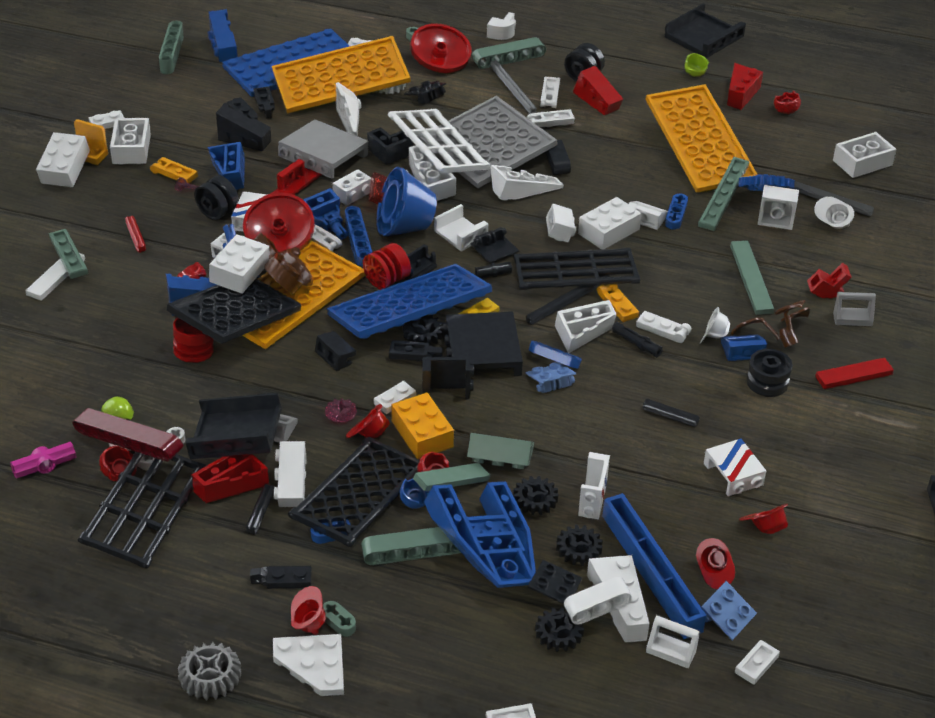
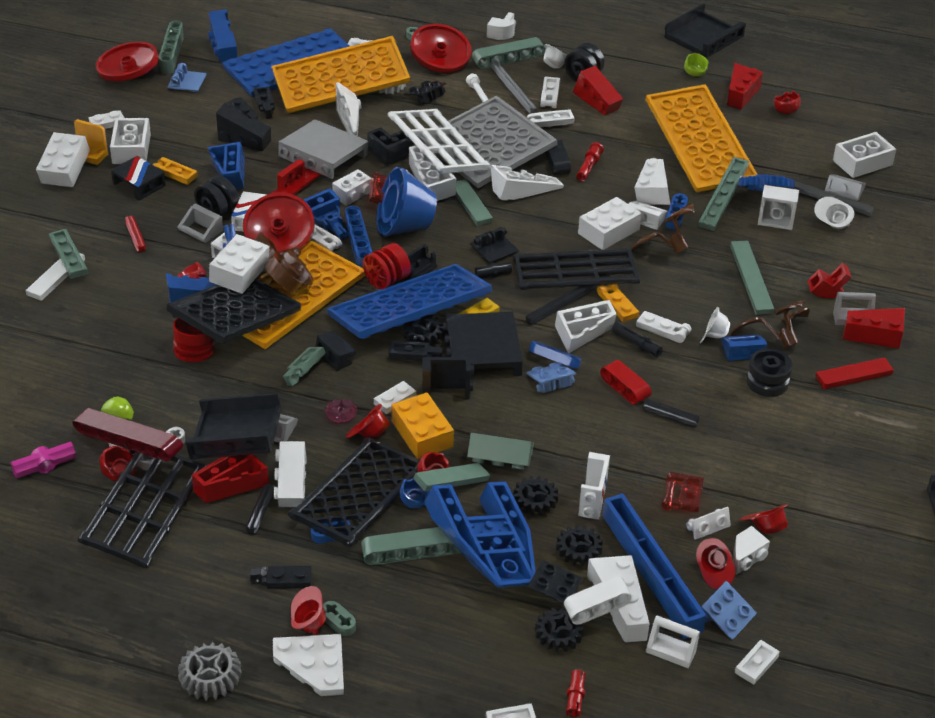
(127, 61): none -> red dish
(141, 175): none -> black panel
(181, 183): clear pink hand -> none
(186, 79): none -> medium blue hinge
(203, 217): none -> light grey tile
(303, 364): none -> sand green hinge
(457, 229): white panel -> none
(472, 203): none -> sand green tile
(473, 82): none -> white piece
(553, 57): none -> white piece
(560, 223): white brick -> none
(576, 693): none -> red pin
(591, 158): none -> red pin
(625, 382): none -> red beam
(652, 184): none -> white wedge
(677, 239): none -> reddish brown plant
(689, 495): none -> clear red plate
(709, 523): none -> white hinge
(736, 465): white panel -> none
(749, 548): none -> white slope
(845, 187): none -> light grey tile
(875, 326): none -> red wedge

